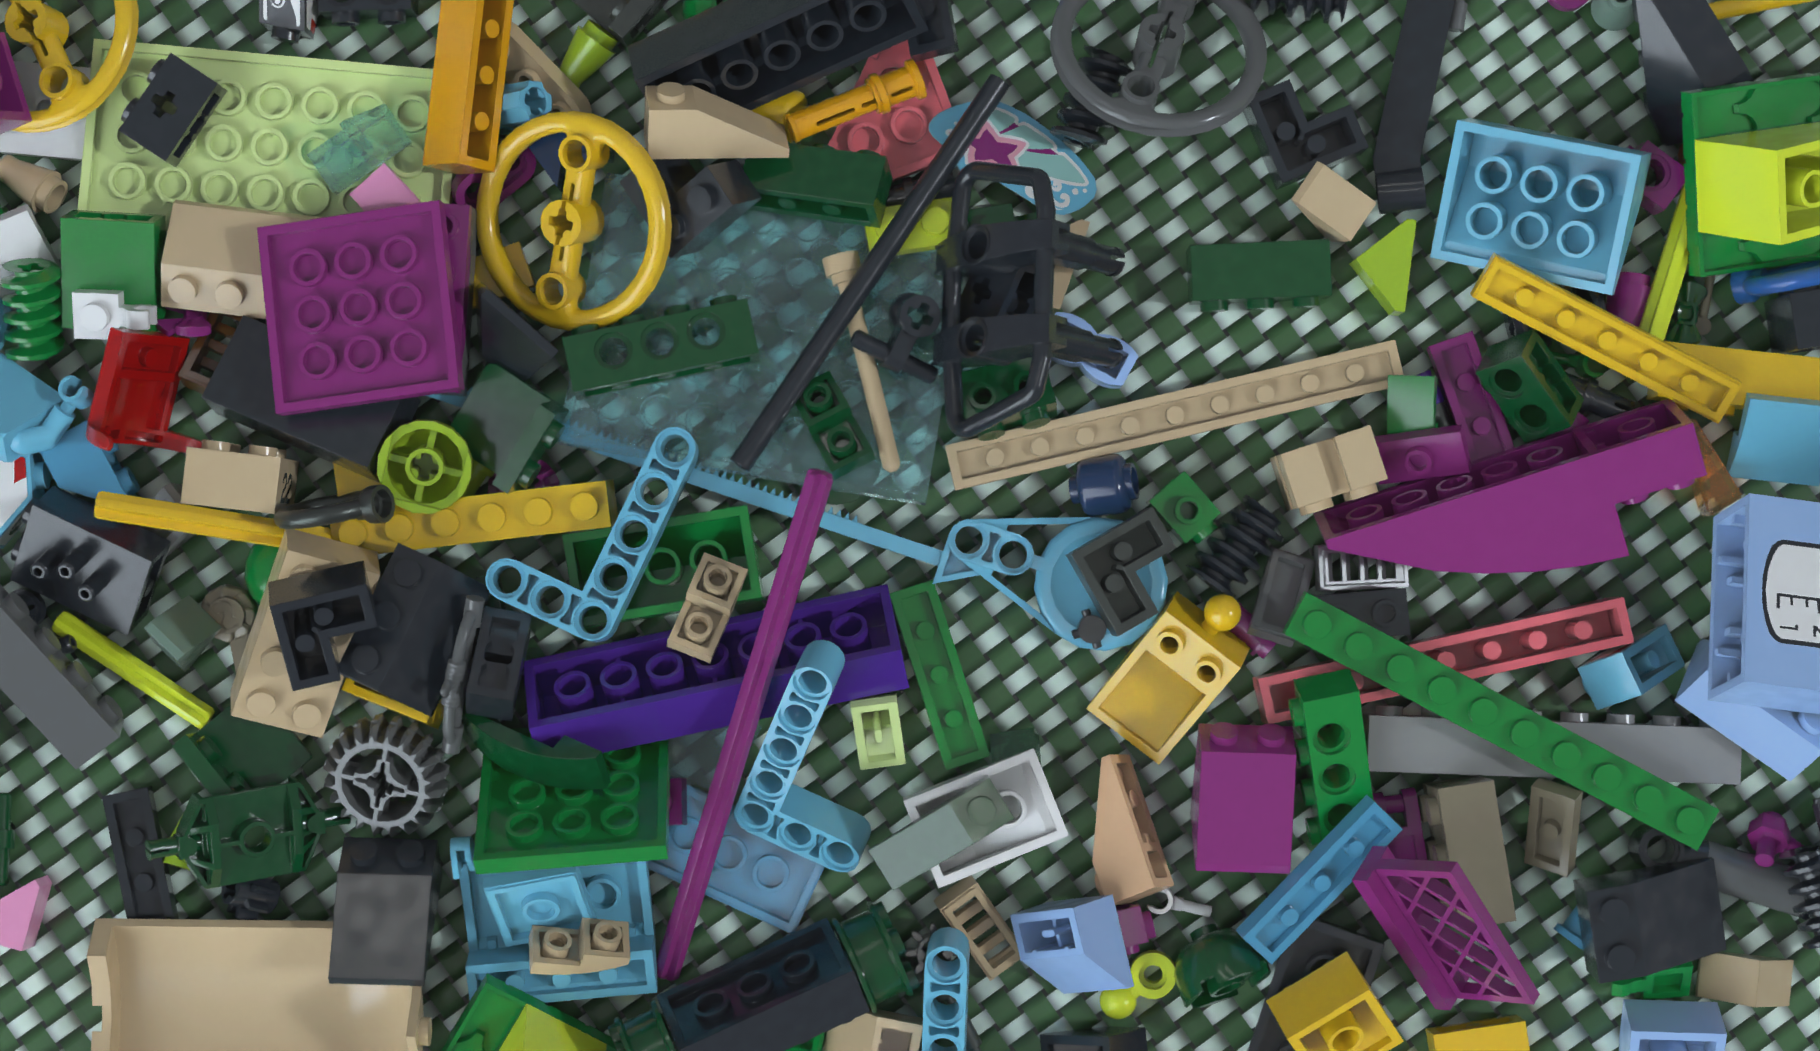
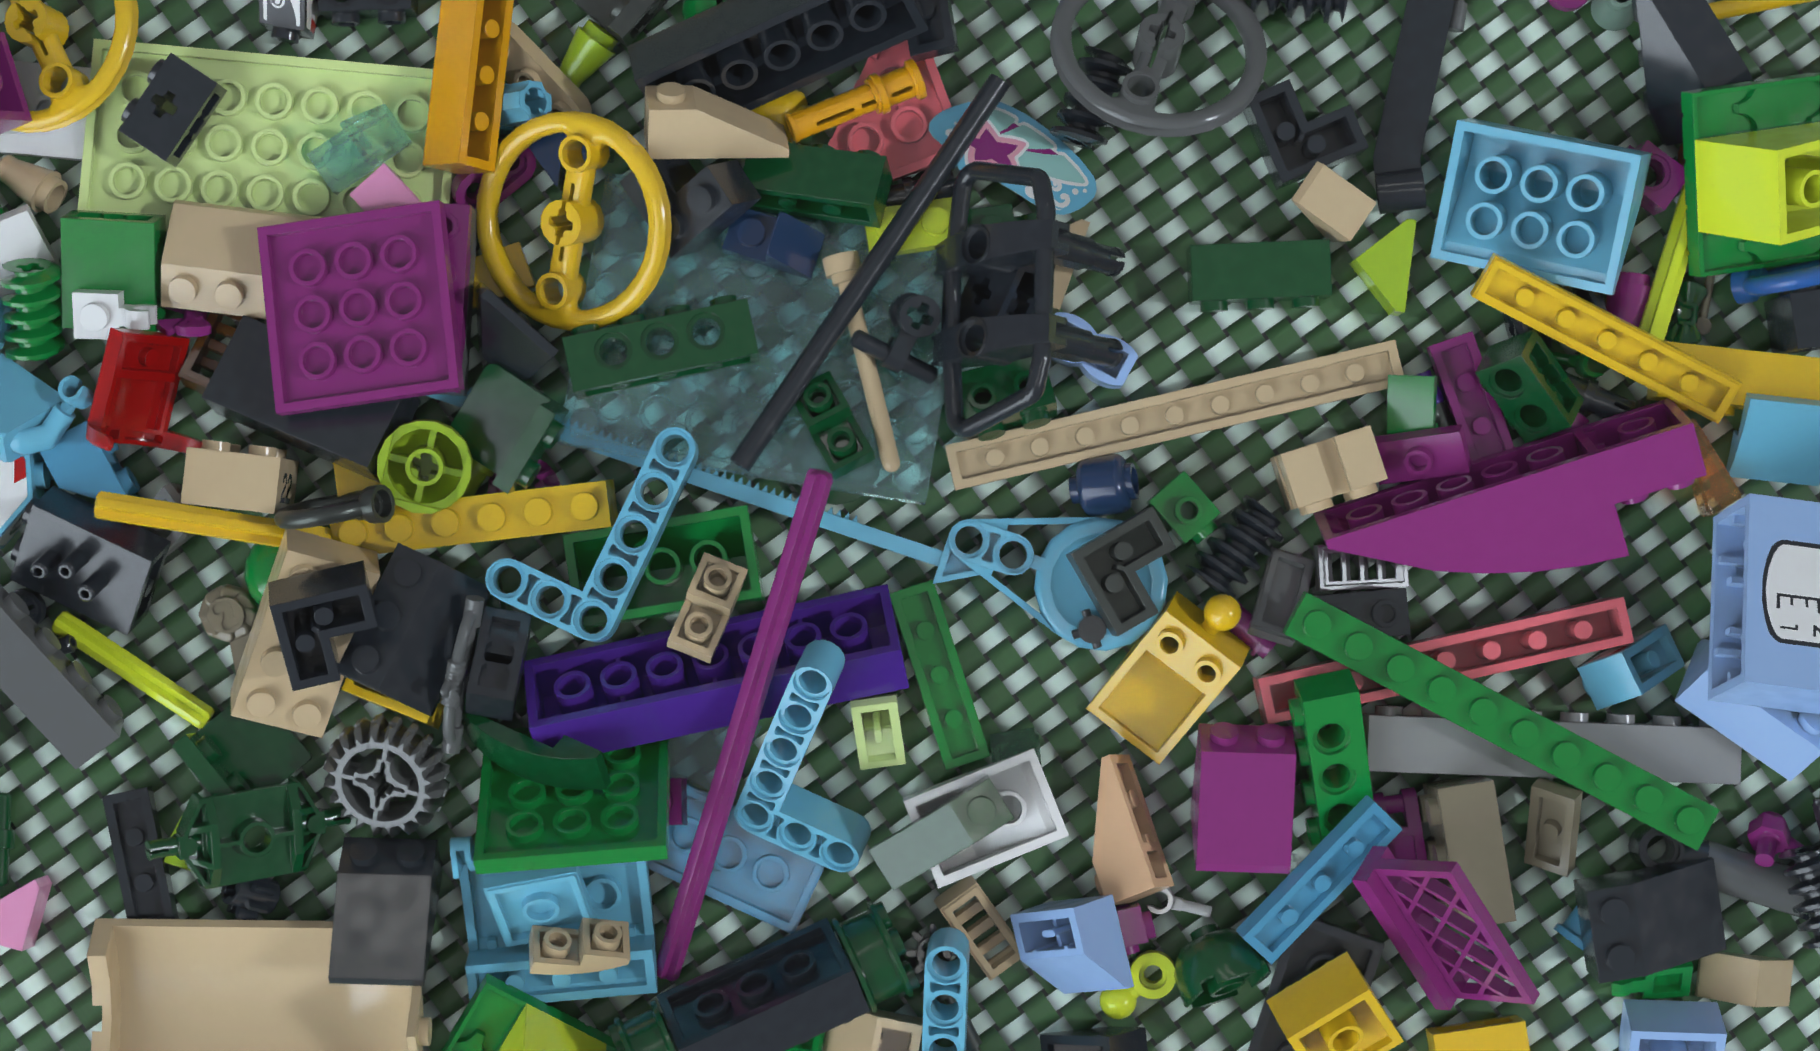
(183, 632): sand green slope -> none
(775, 242): none -> dark blue slope

